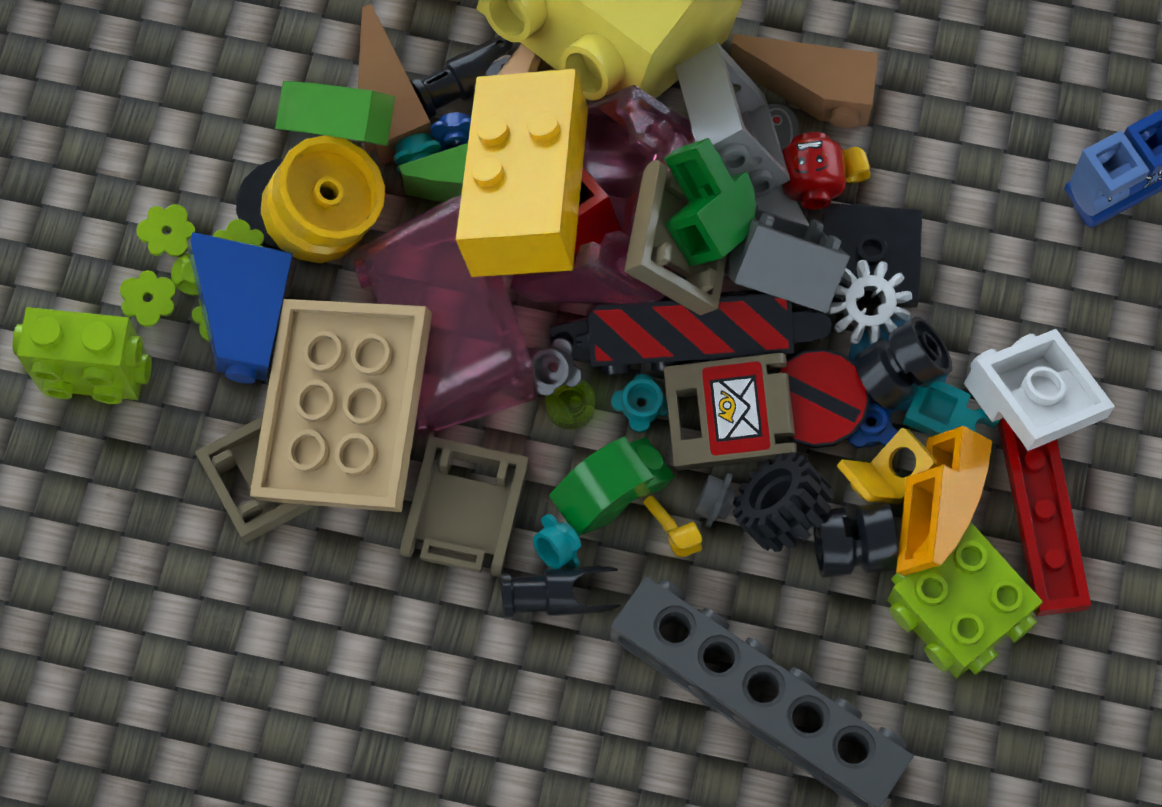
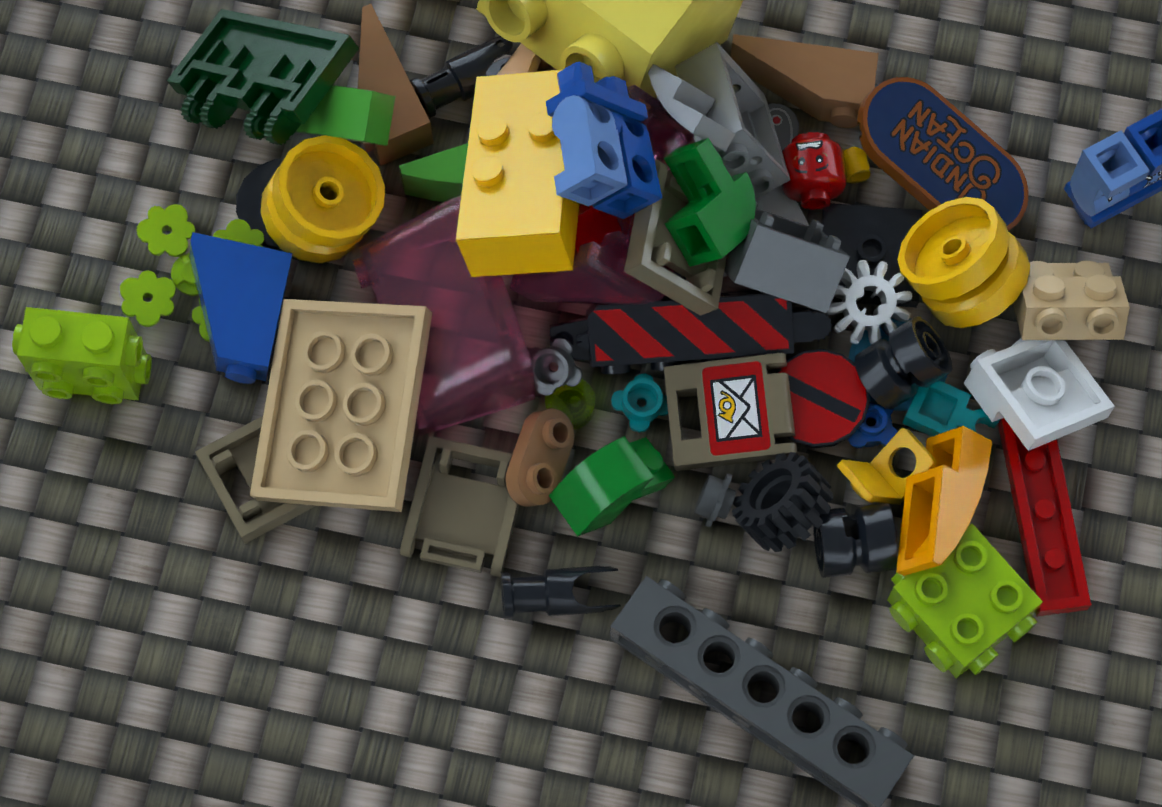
(259, 67): none -> dark green hinge
(414, 148): teal plate -> none
(451, 130): blue plate -> none
(539, 453): none -> medium nougat plate
(557, 543): teal plate -> none
(602, 144): none -> hips
(682, 539): yellow hand -> none
(689, 107): none -> light grey slope
(938, 149): none -> tile
(964, 262): none -> yellow wheel
(1072, 302): none -> tan plate

